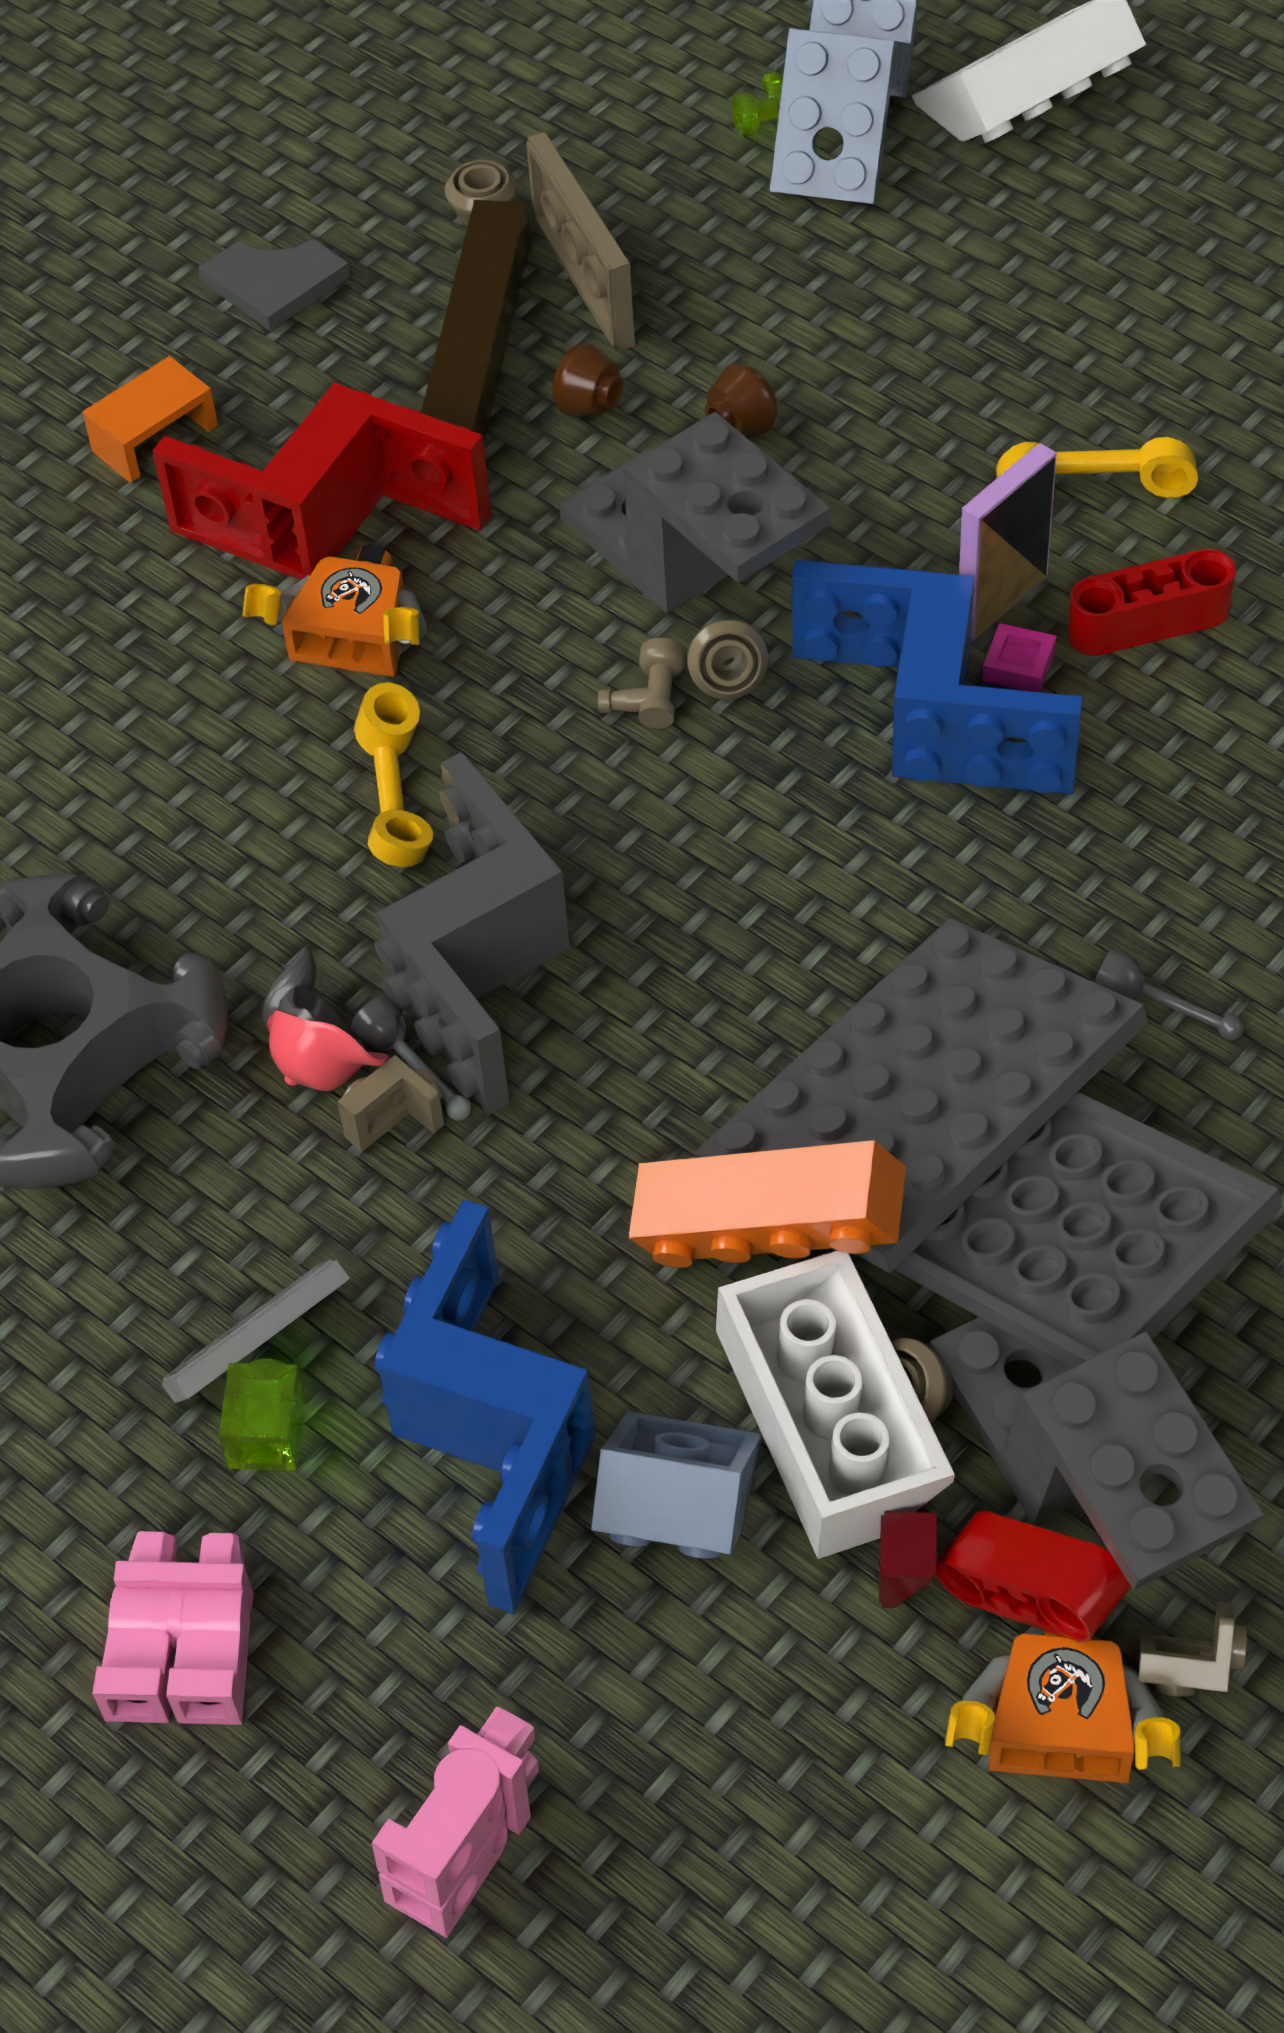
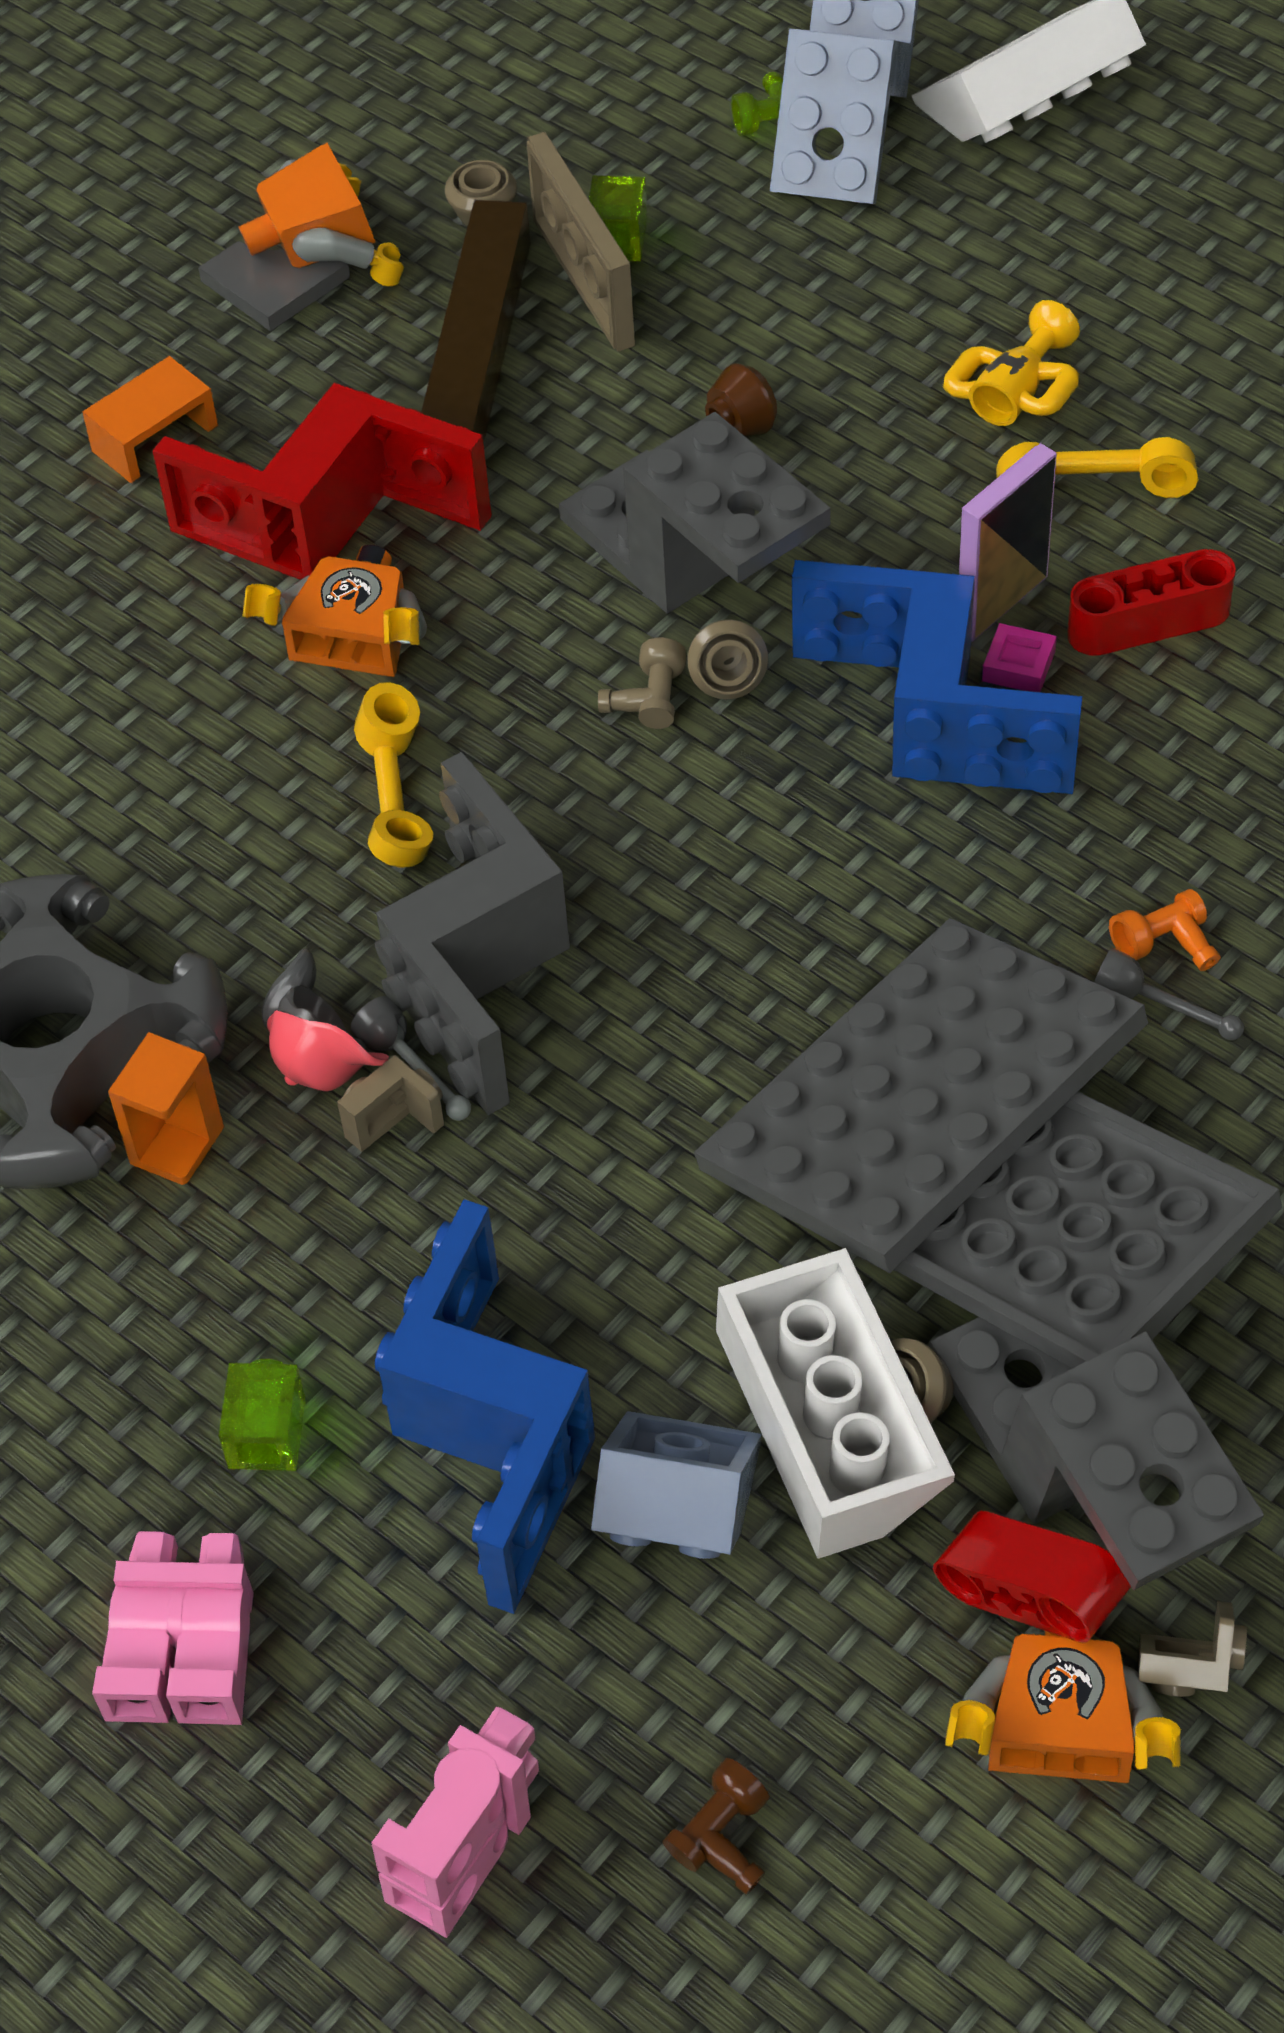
(166, 1108): none -> orange panel
(254, 1330): light grey tile -> none
(318, 218): none -> orange torso
(586, 382): reddish brown cone -> none
(623, 209): none -> clear neon green brick
(701, 1838): none -> reddish brown piece
(768, 1203): brick -> none
(906, 1555): dark red slope -> none
(1014, 375): none -> yellow piece
(1136, 933): none -> orange piece

